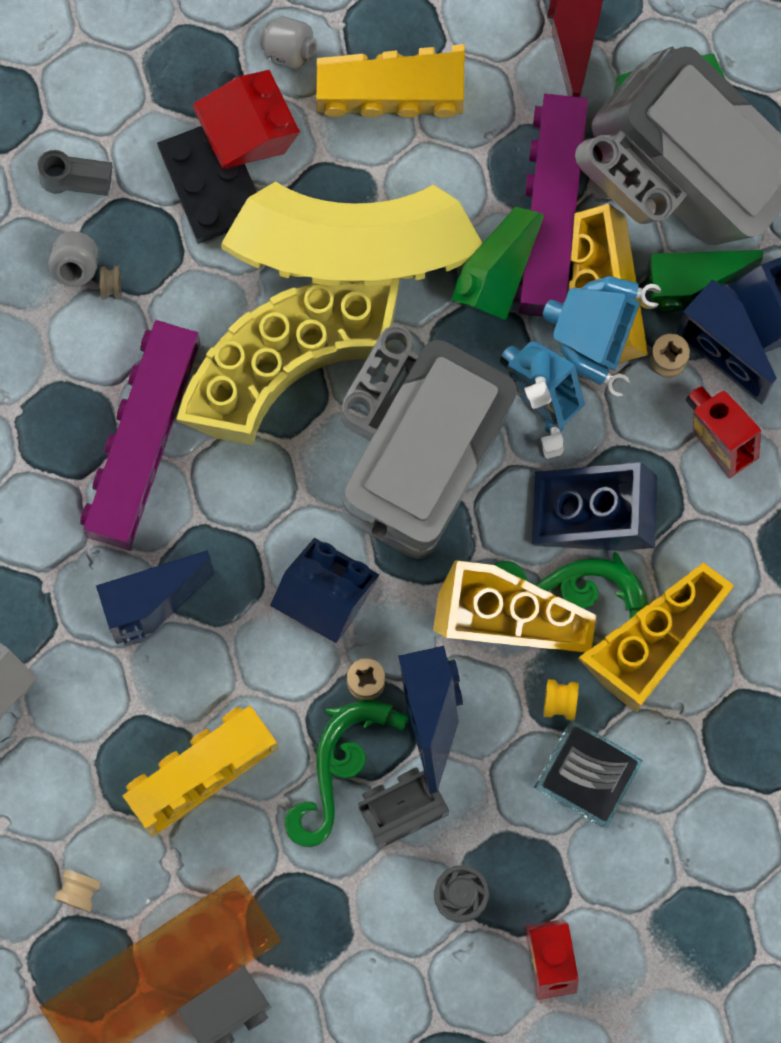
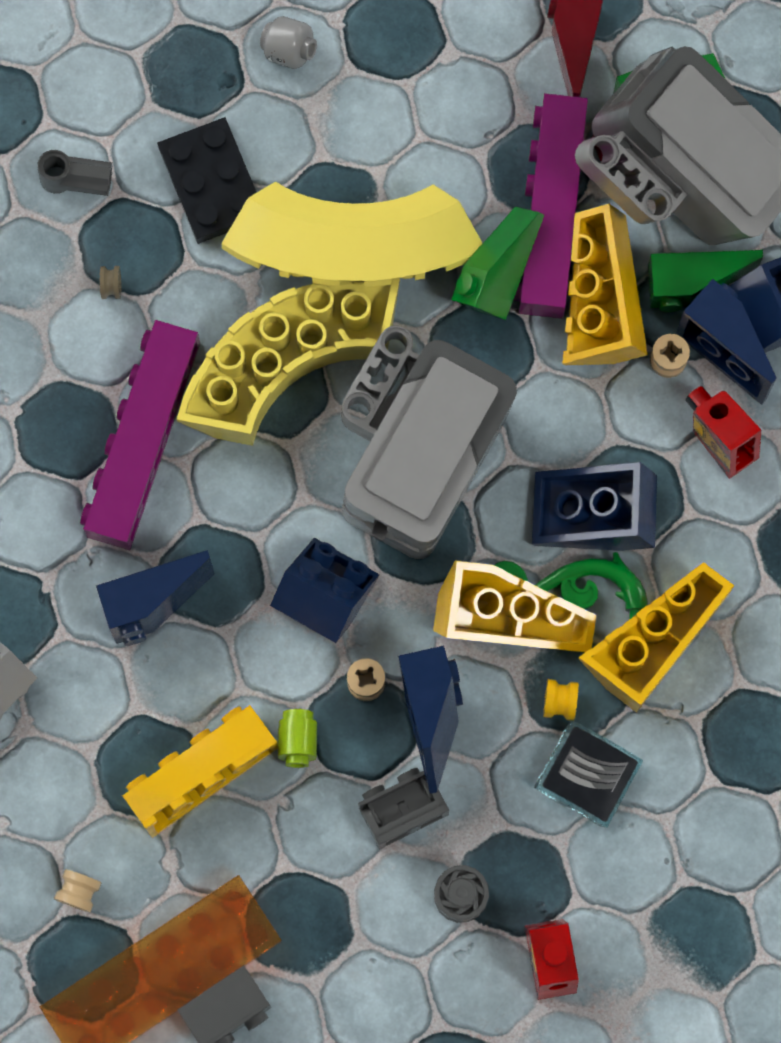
(73, 259): light grey head -> none
(247, 120): red slope -> none
(297, 738): none -> lime brick
(342, 718): green plant -> none
(392, 84): yellow wedge -> none
(548, 386): dark azure torso -> none
(597, 324): dark azure torso -> none

